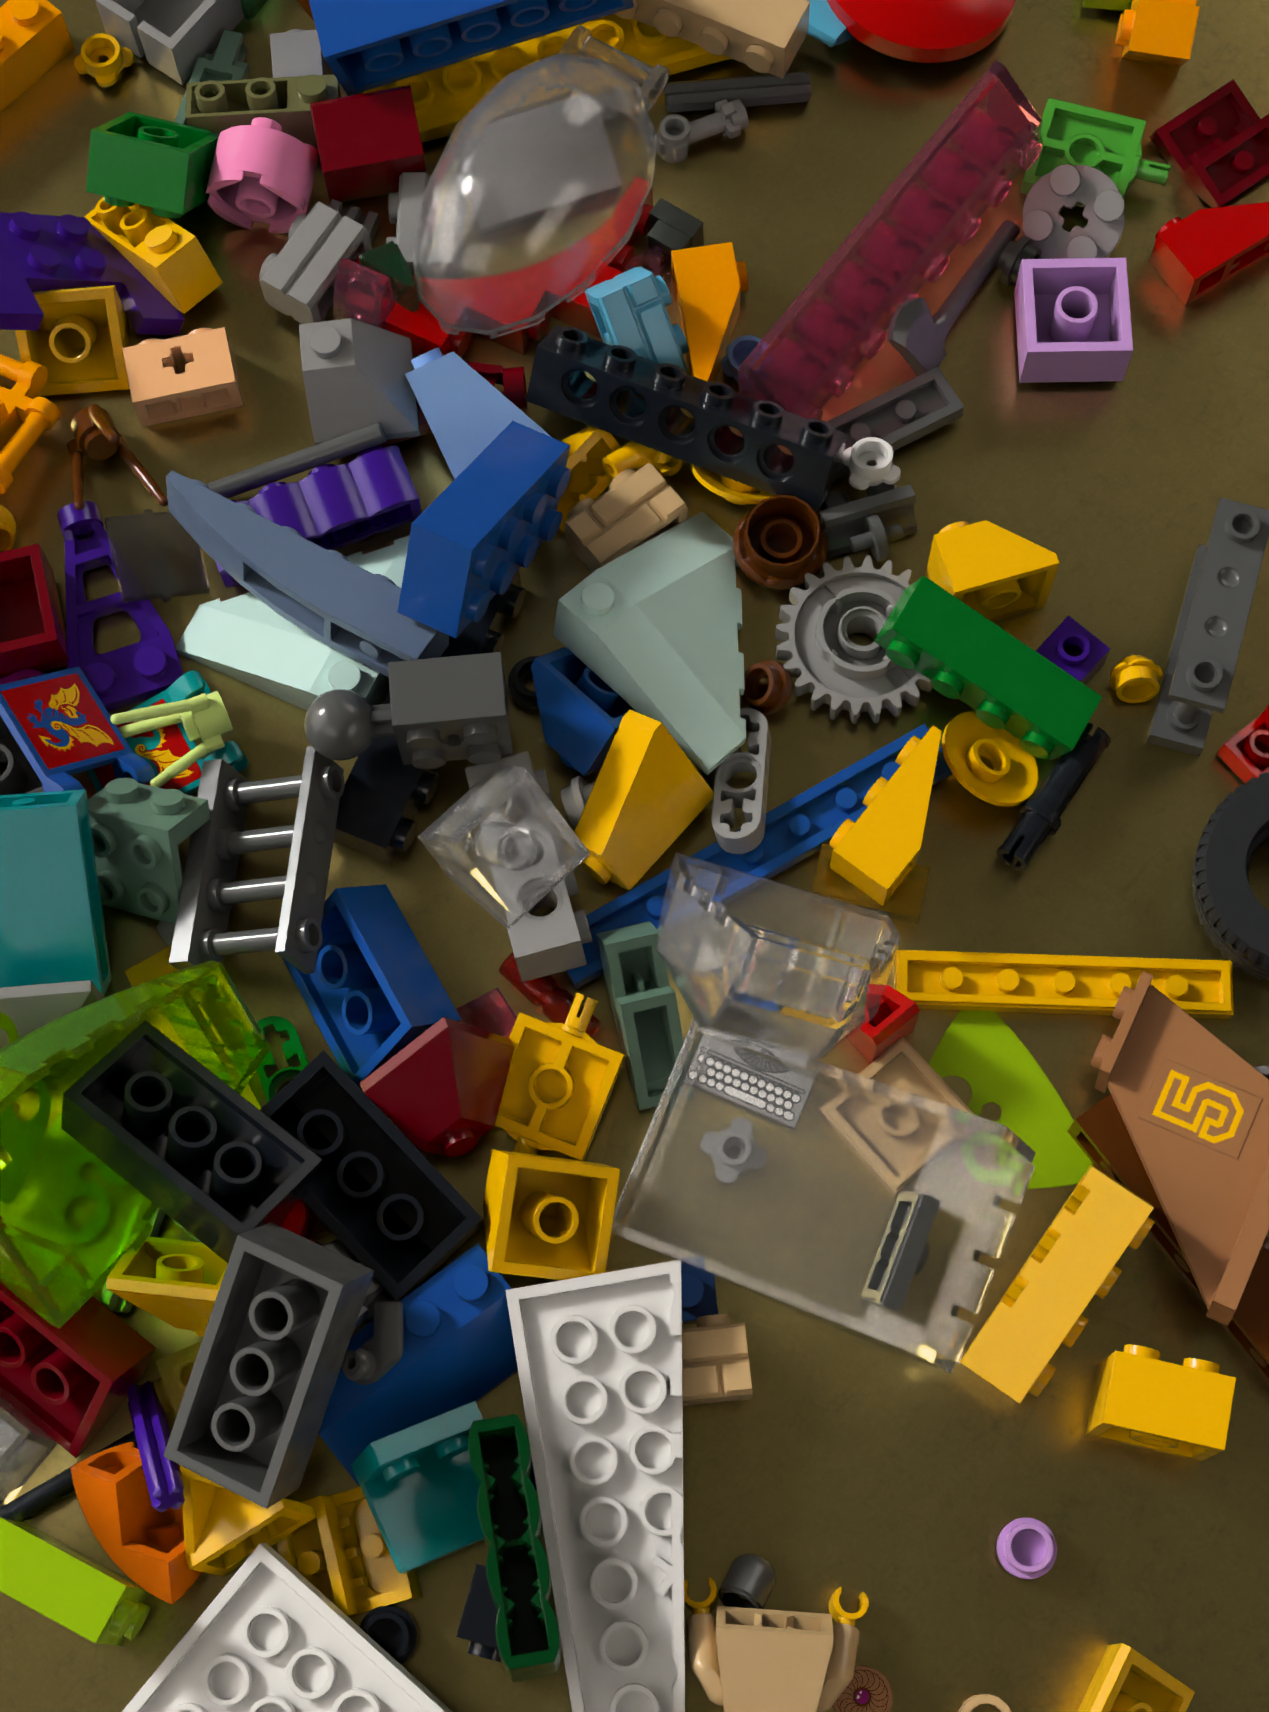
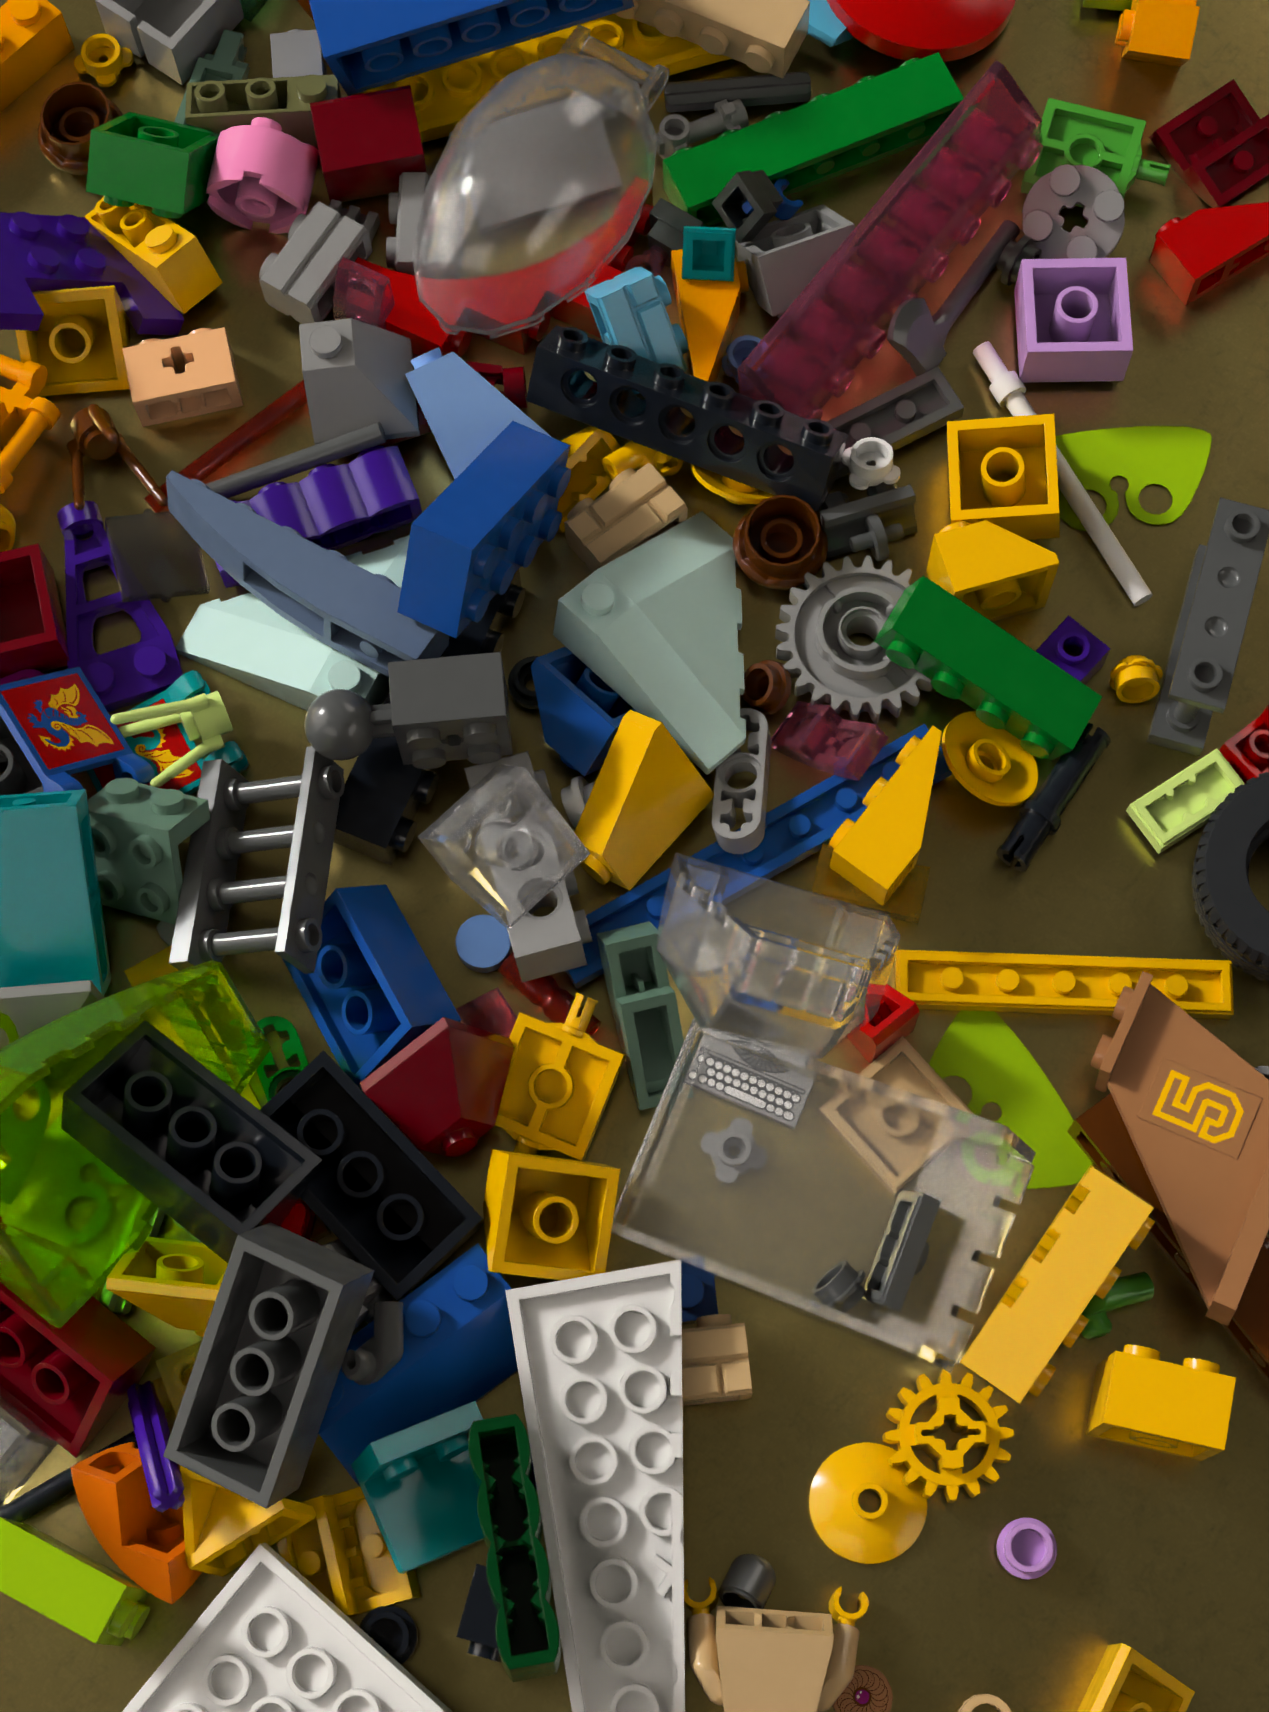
(67, 124): none -> reddish brown piece
(239, 439): none -> clear red bar
(391, 263): clear green slope -> none
(483, 943): none -> medium blue tile
(708, 253): none -> teal slope
(752, 201): none -> pearl dark grey piece
(791, 254): none -> light grey slope
(820, 137): none -> green brick
(828, 742): none -> clear pink slope
(840, 1287): none -> dark grey plate
(842, 1522): none -> yellow dish
(948, 1462): none -> yellow gear
(1005, 474): none -> yellow brick
(1010, 392): none -> white bar
(1124, 1292): none -> bright green arm
(1143, 456): none -> lime piece
(1184, 801): none -> yellowish green plate

